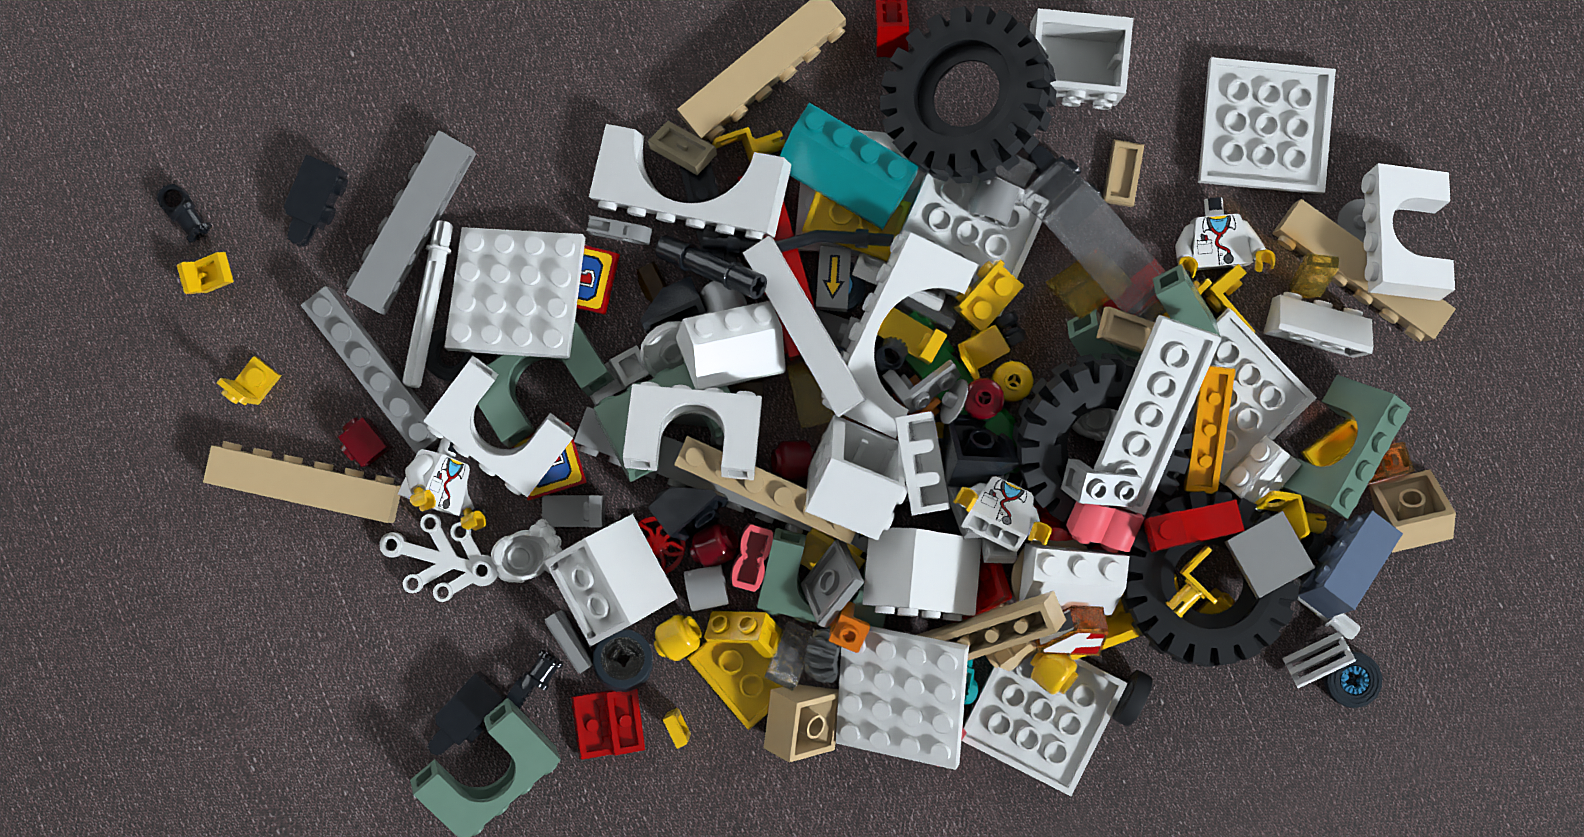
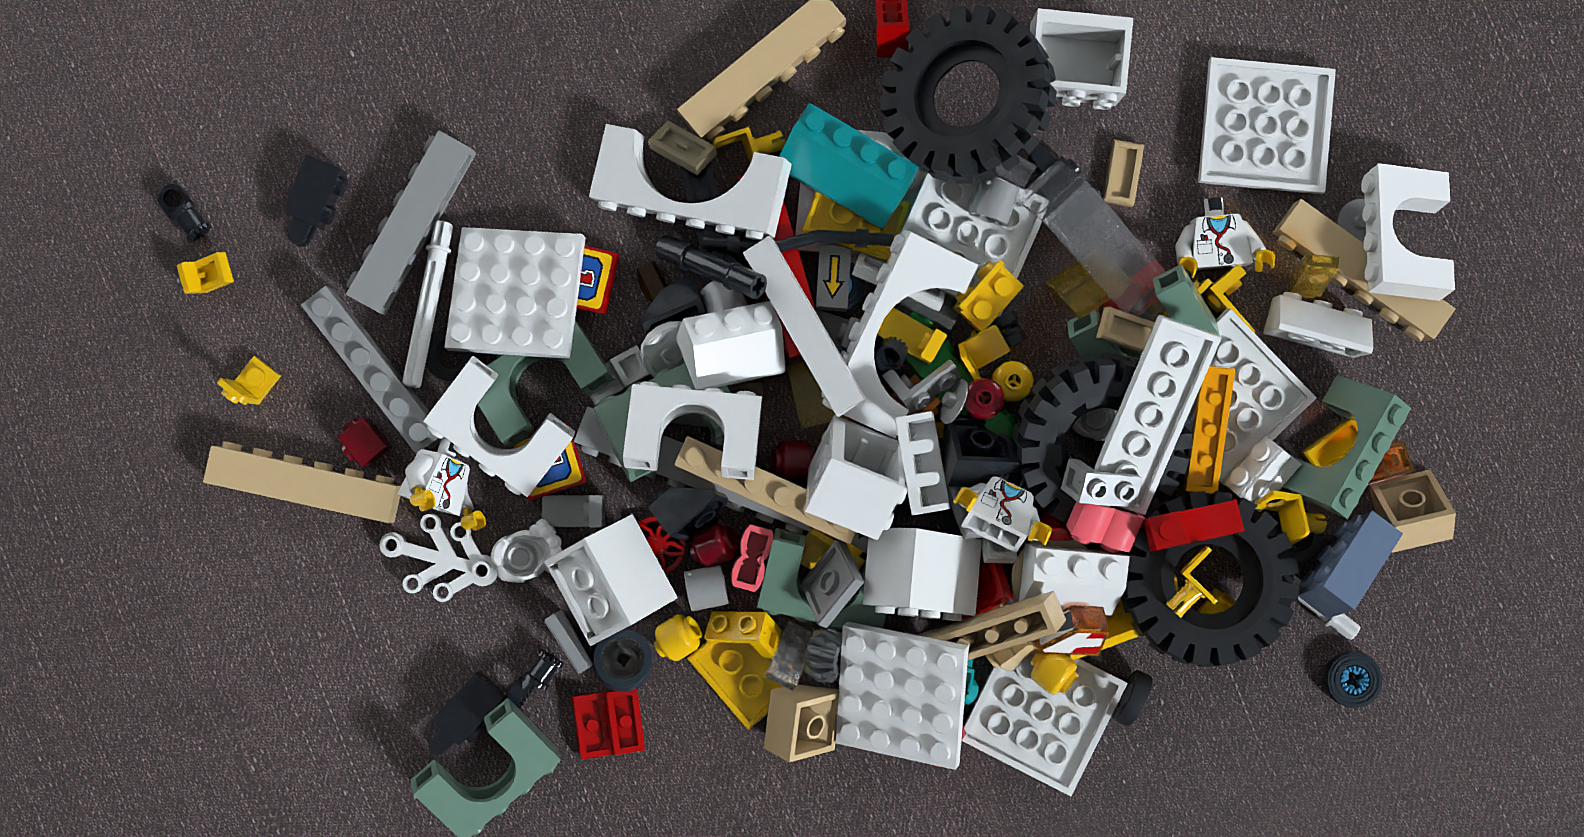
(619, 230): light grey piece -> none
(677, 727): yellow tile -> none
(848, 630): orange bracket -> none
(1269, 554): light grey tile -> none
(1314, 648): white tile -> none

